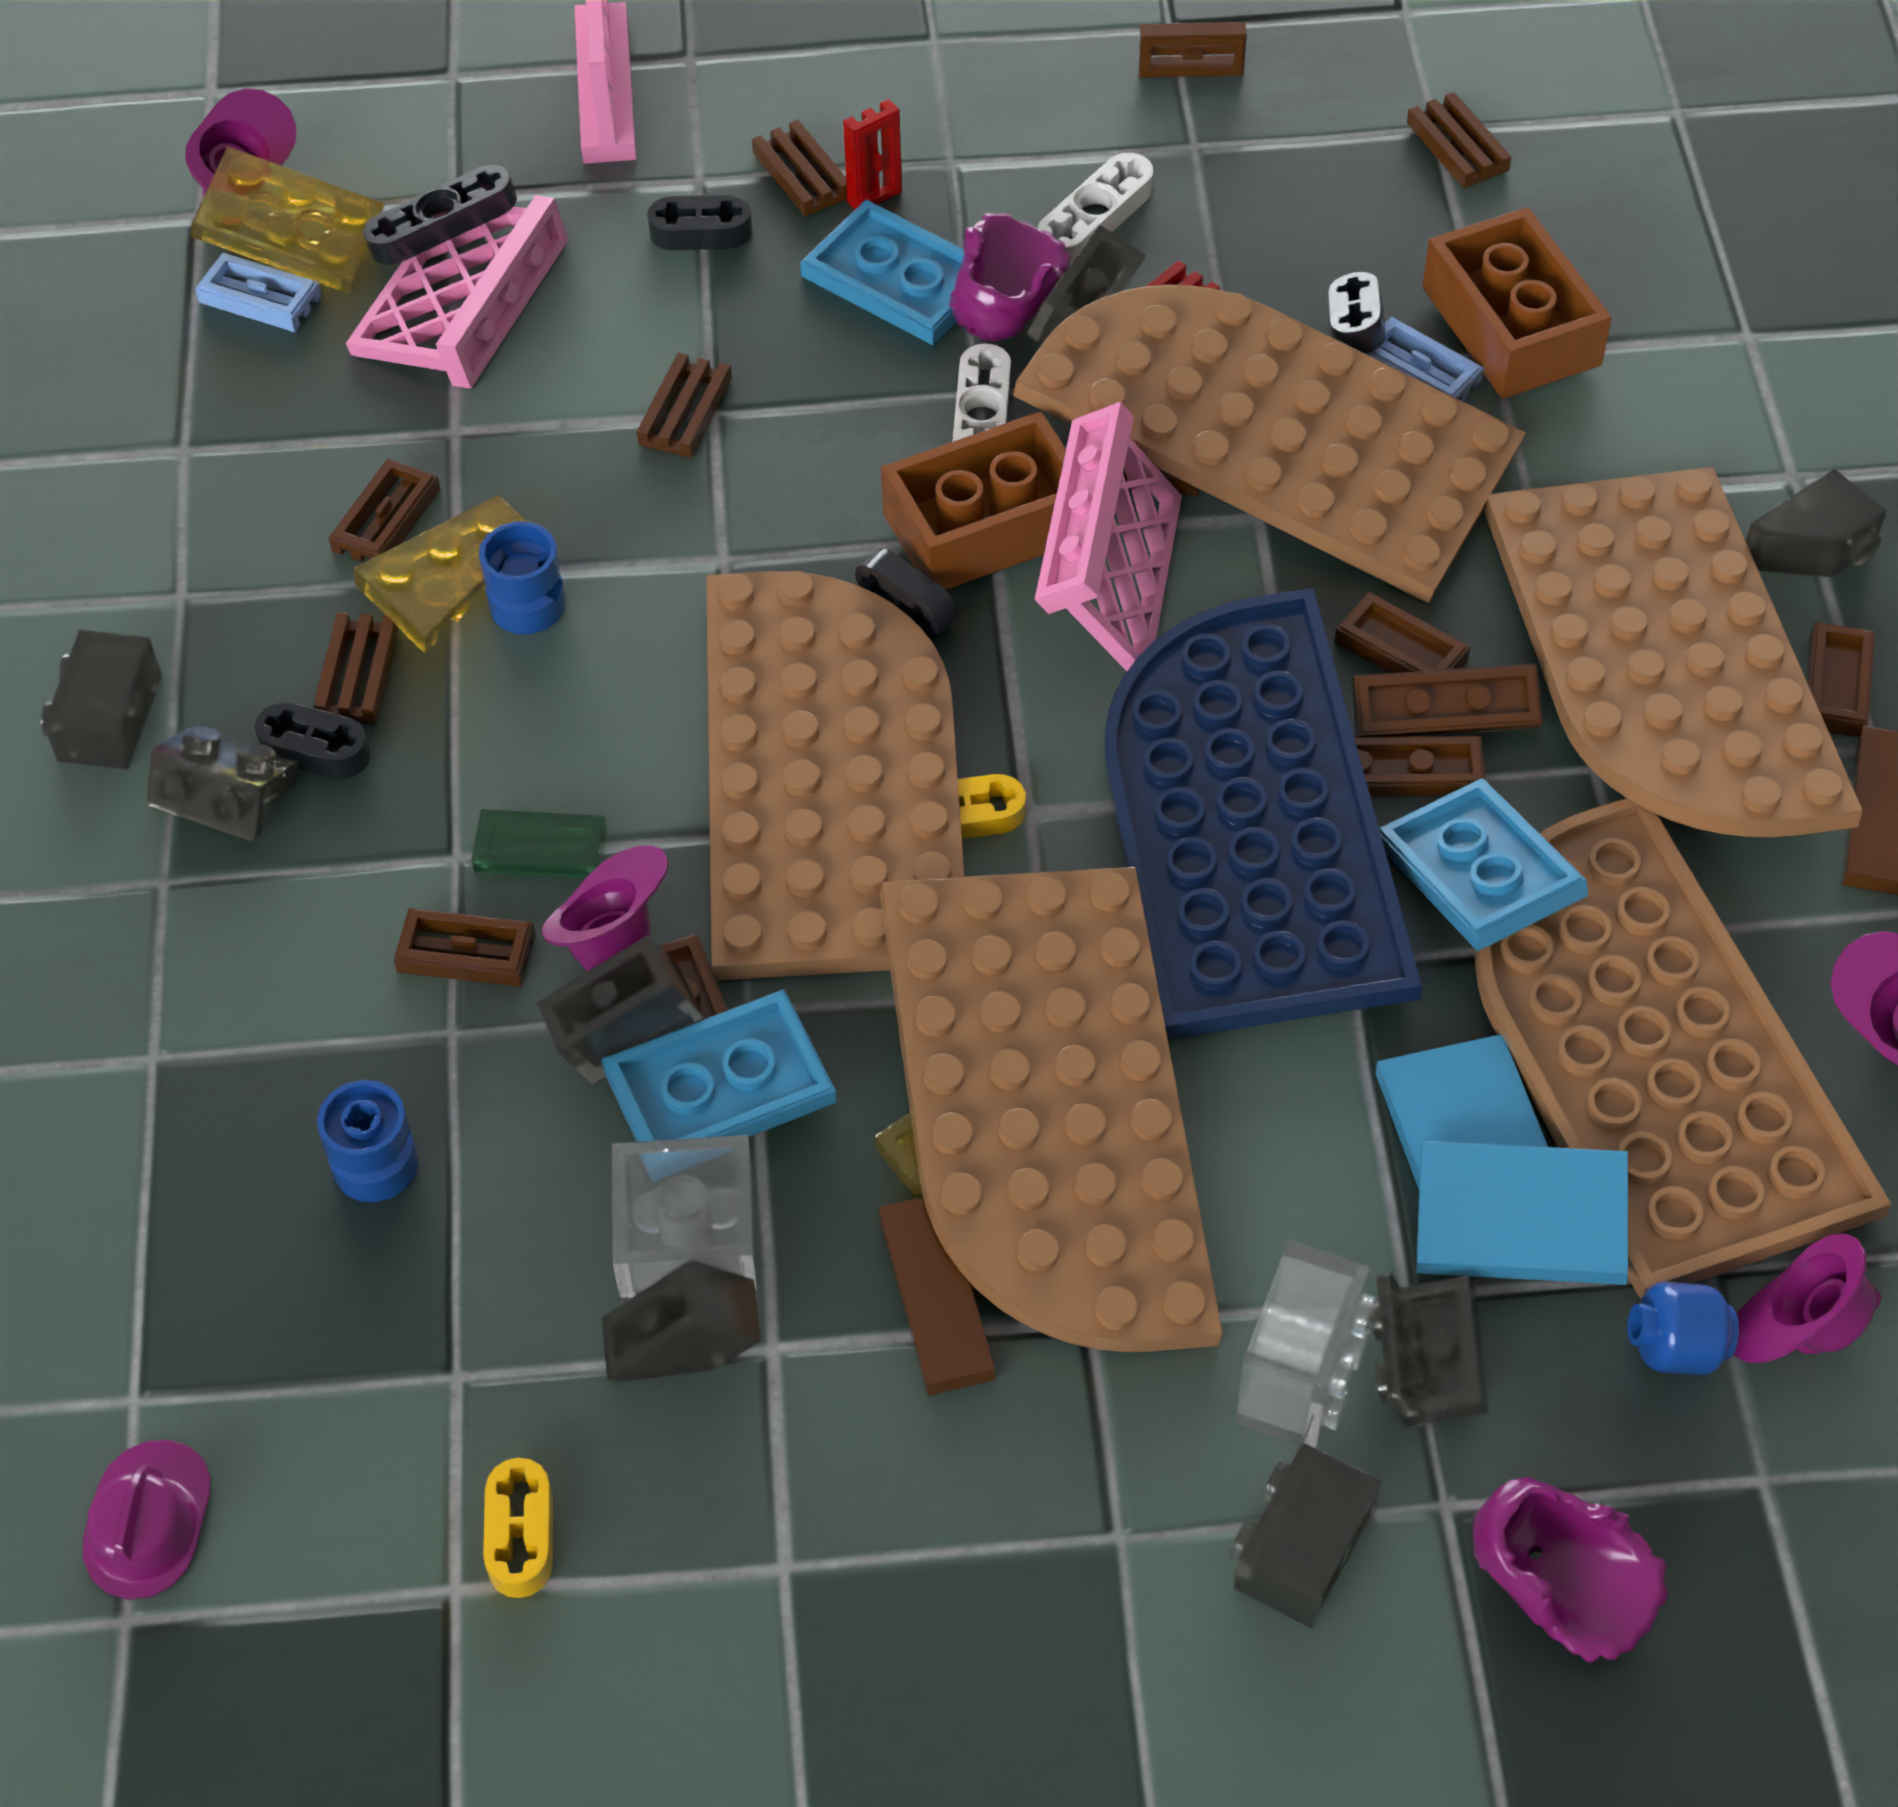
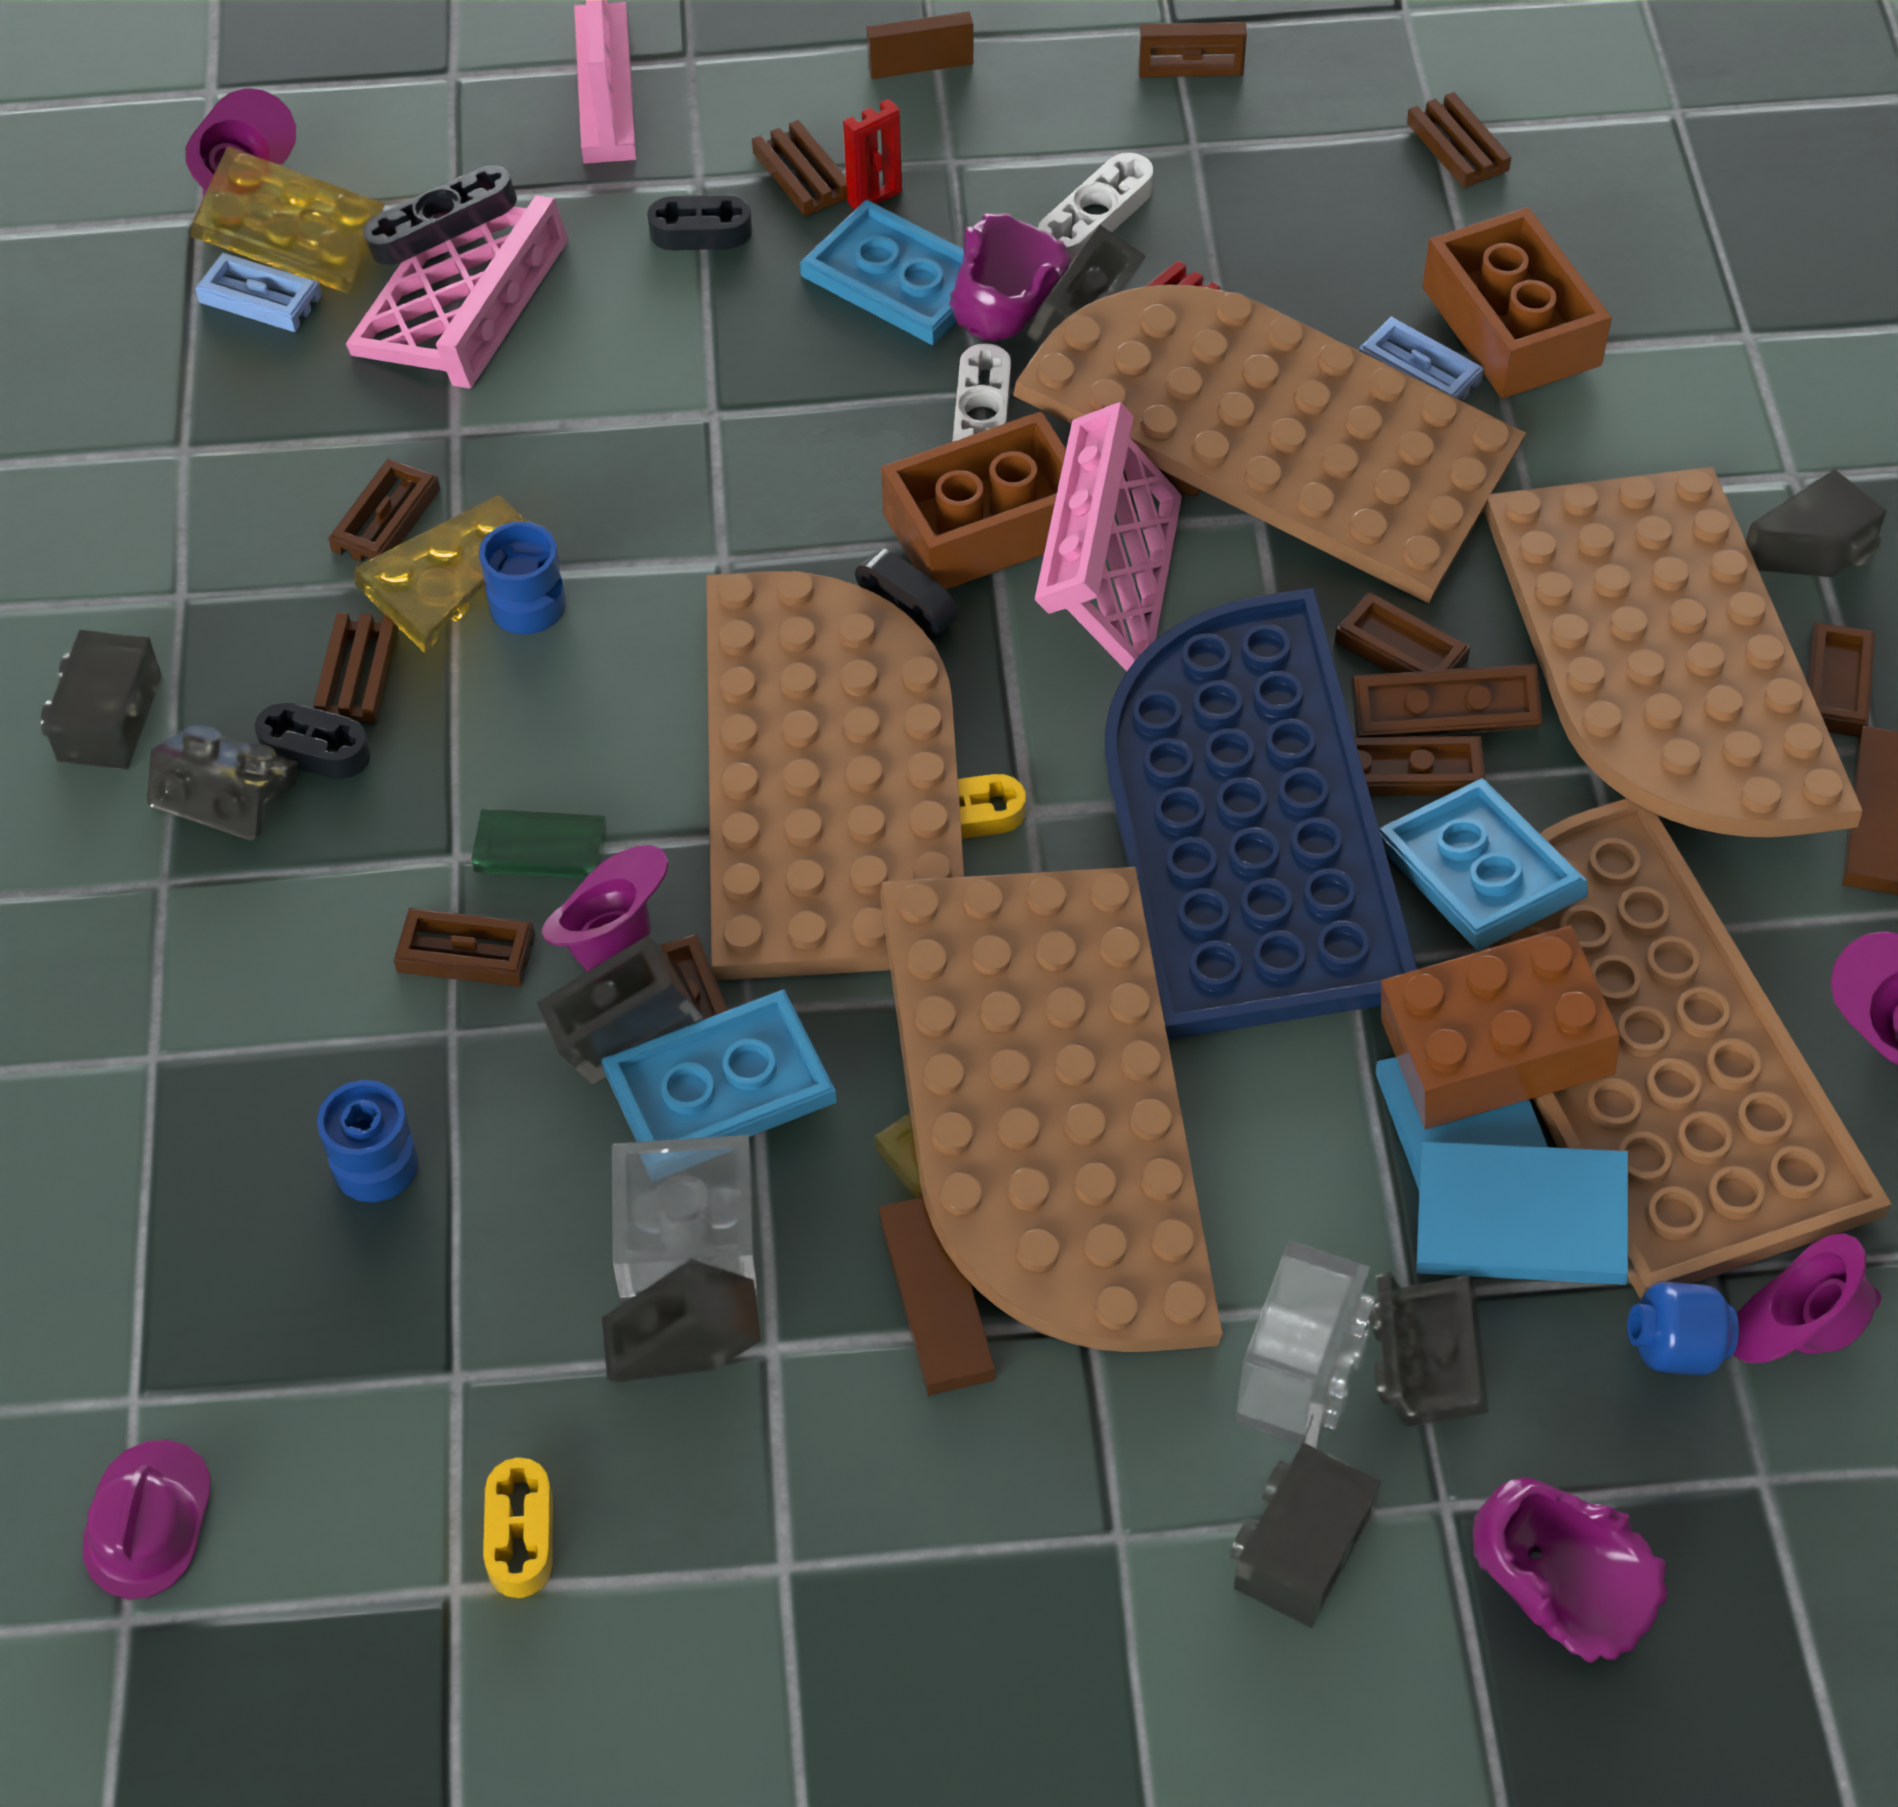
(696, 374): reddish brown tile -> none
(920, 45): none -> reddish brown tile
(1357, 311): beam -> none
(1499, 1027): none -> dark orange brick

